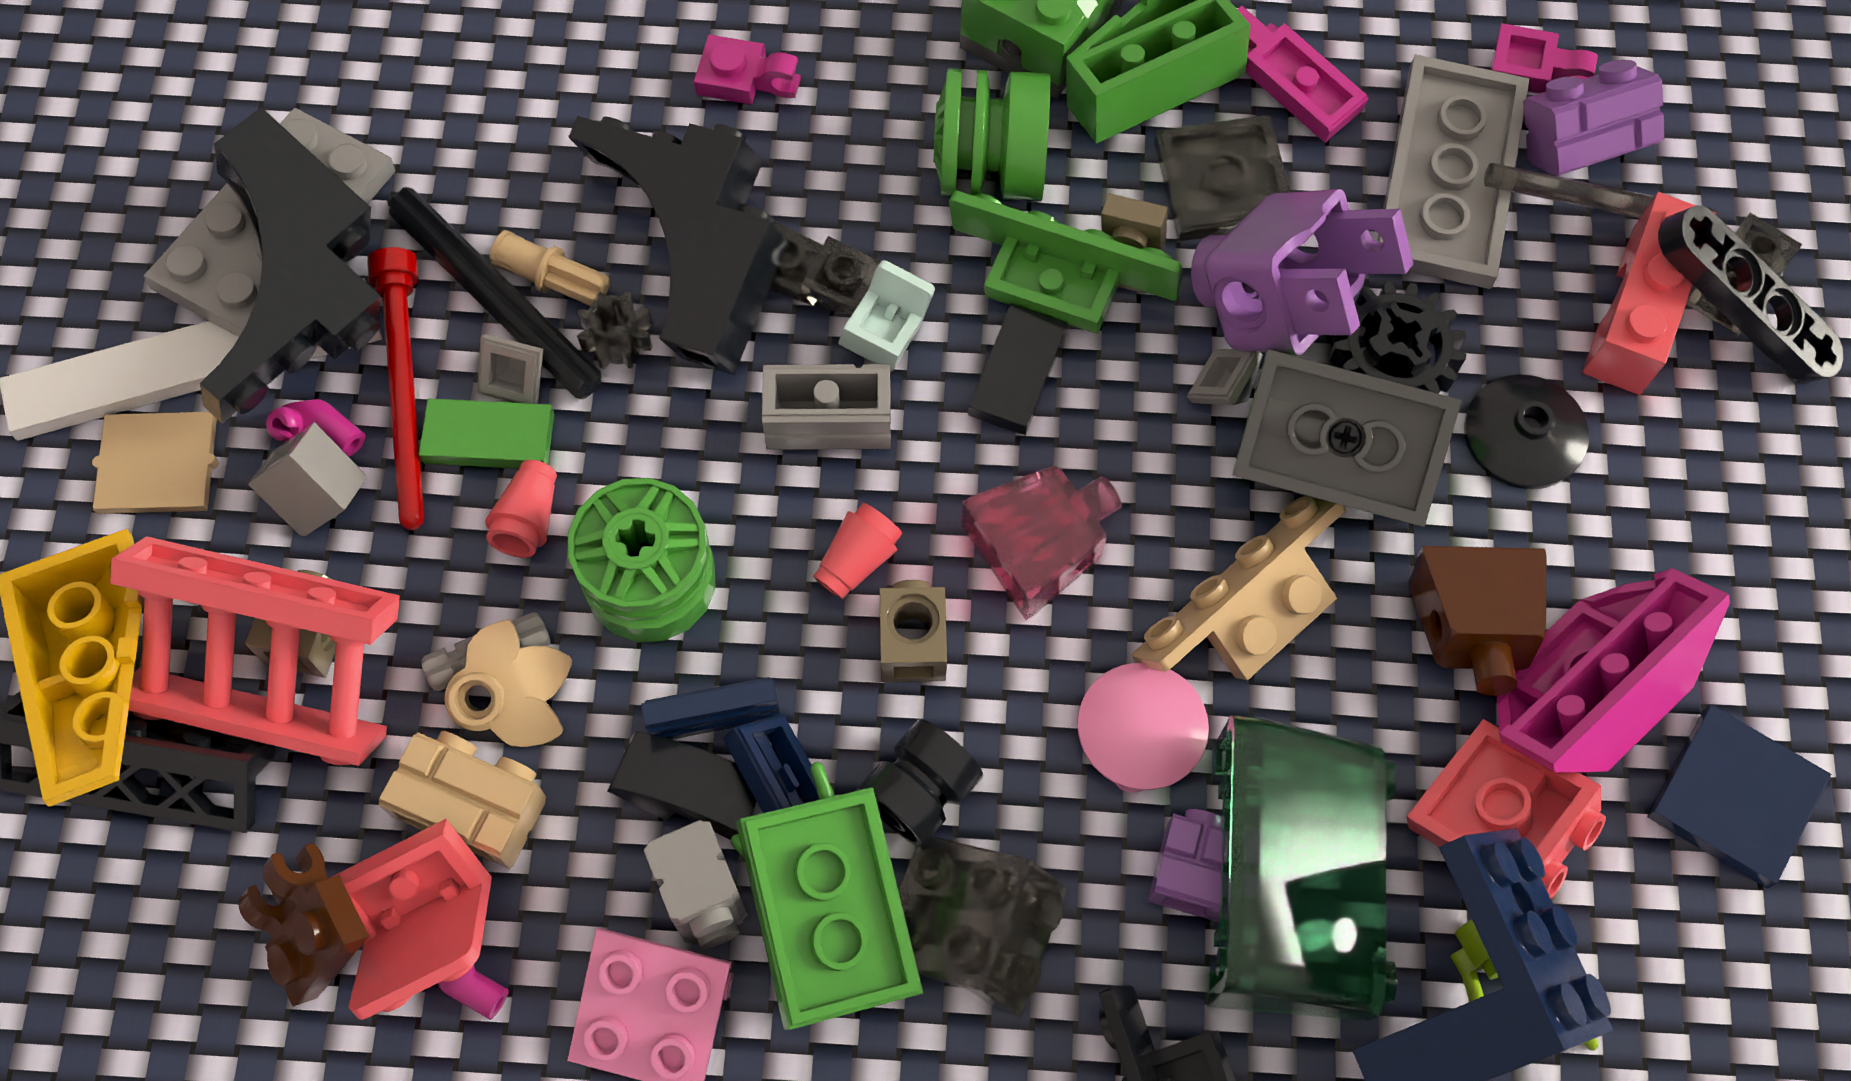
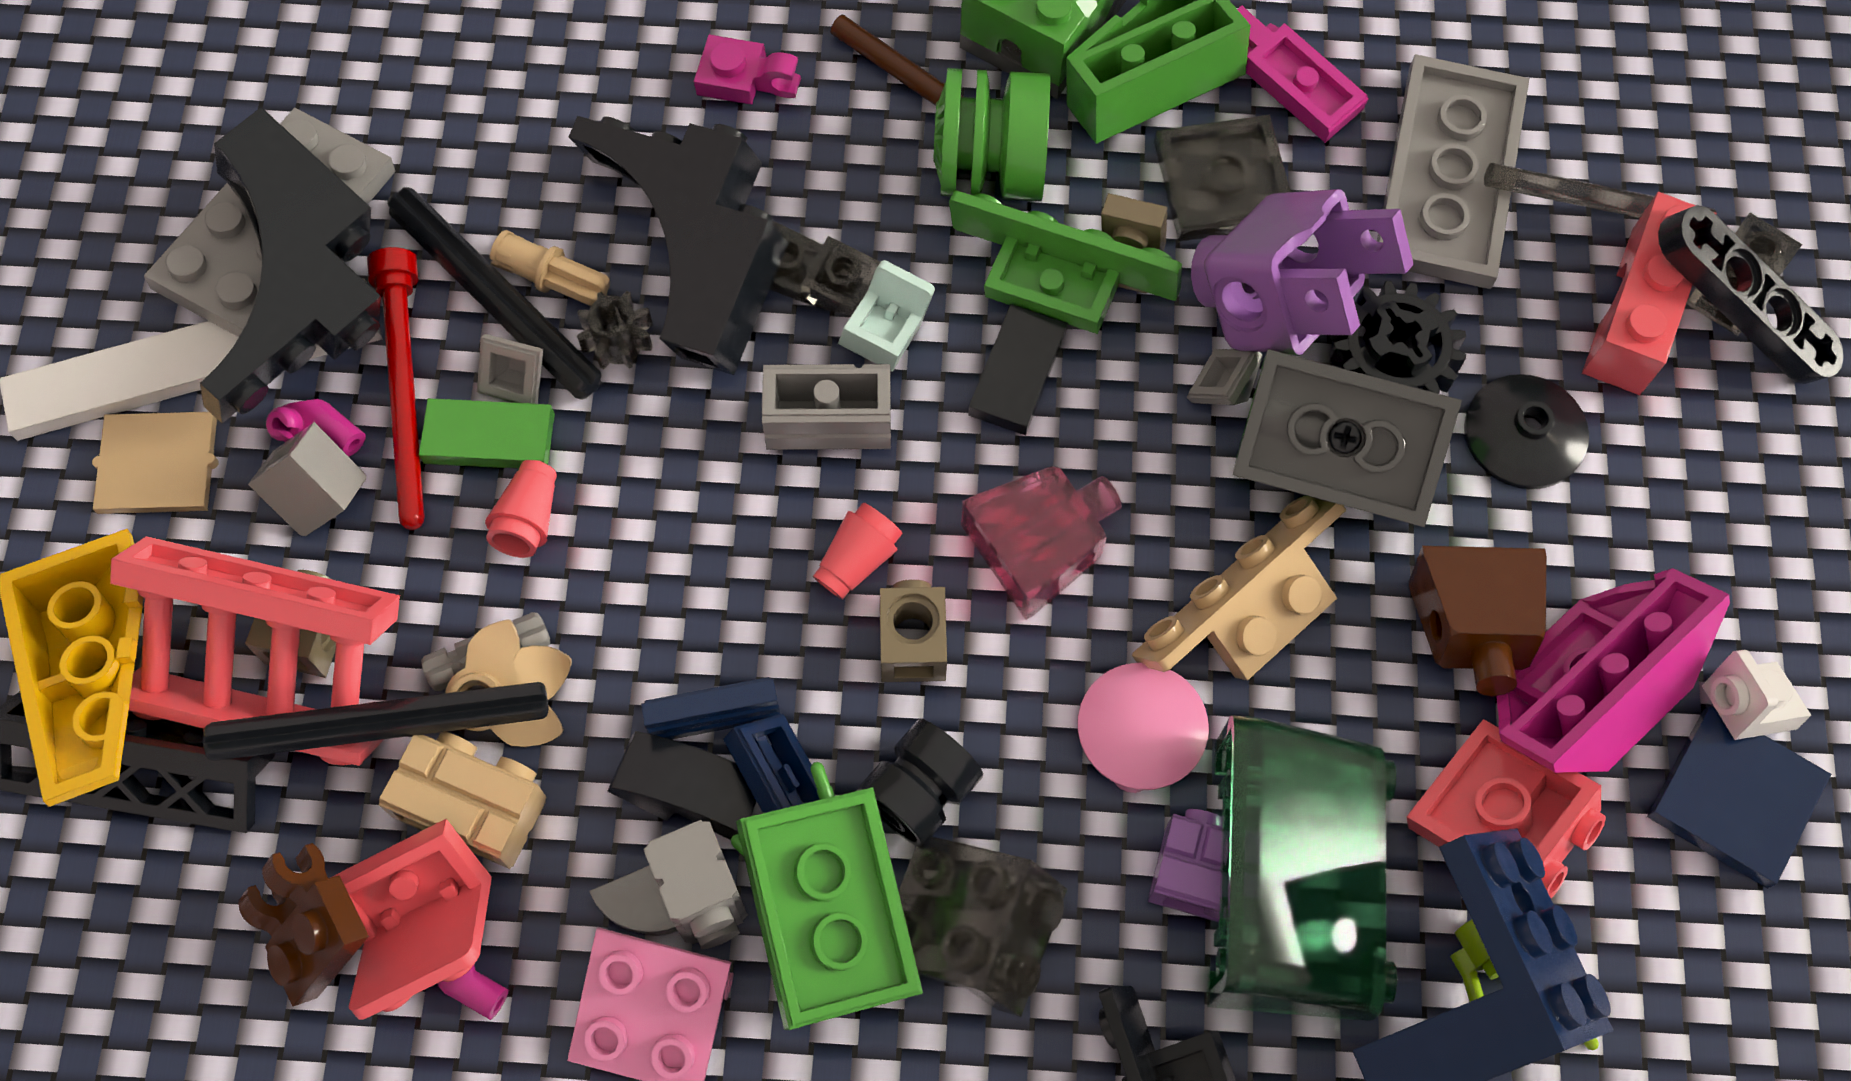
(374, 721): none -> black axle
(635, 903): none -> flat silver tile
(668, 582): bright green wheel -> none
(887, 58): none -> reddish brown bar
(1536, 56): dark pink plate -> none
(1594, 117): medium lavender brick -> none
(1754, 697): none -> white bracket

